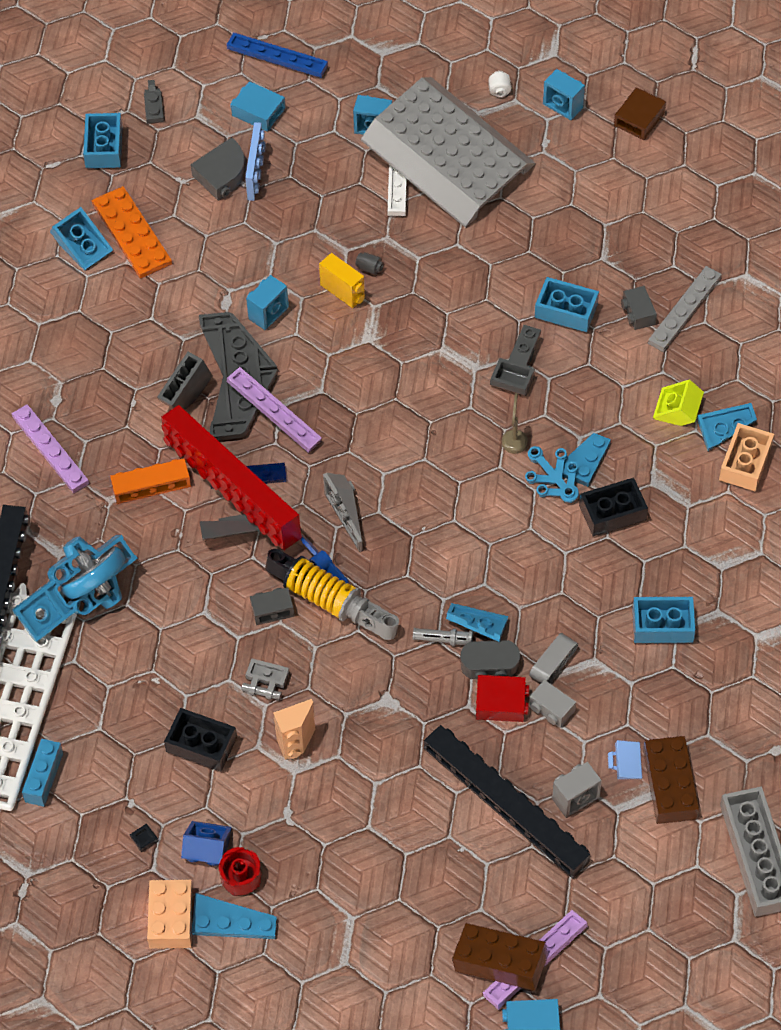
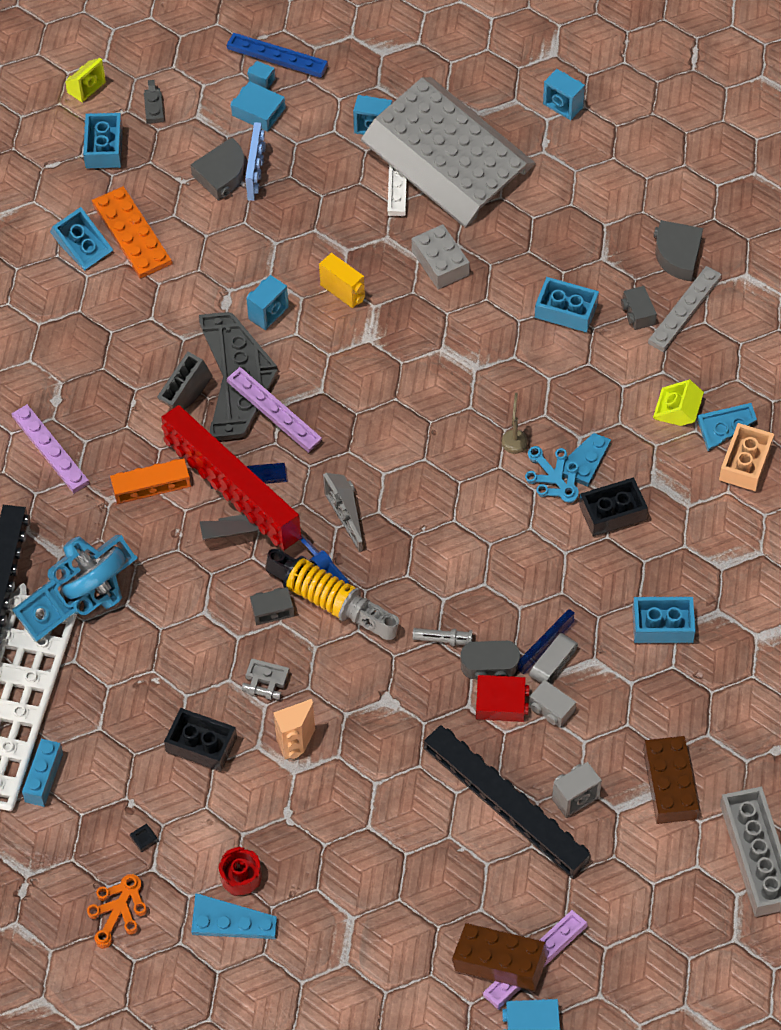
(86, 80): none -> neon yellow slope
(118, 907): none -> orange plant
(170, 914): light nougat brick -> none
(205, 842): blue slope -> none
(261, 74): none -> dark azure brick
(369, 263): dark grey brick -> none
(440, 256): none -> light grey brick
(478, 620): dark azure wing -> none
(499, 84): white head -> none
(514, 373): dark grey plate -> none
(545, 641): none -> clear blue tile
(627, 760): light blue piece -> none
(639, 113): reddish brown brick -> none
(677, 248): none -> dark grey brick

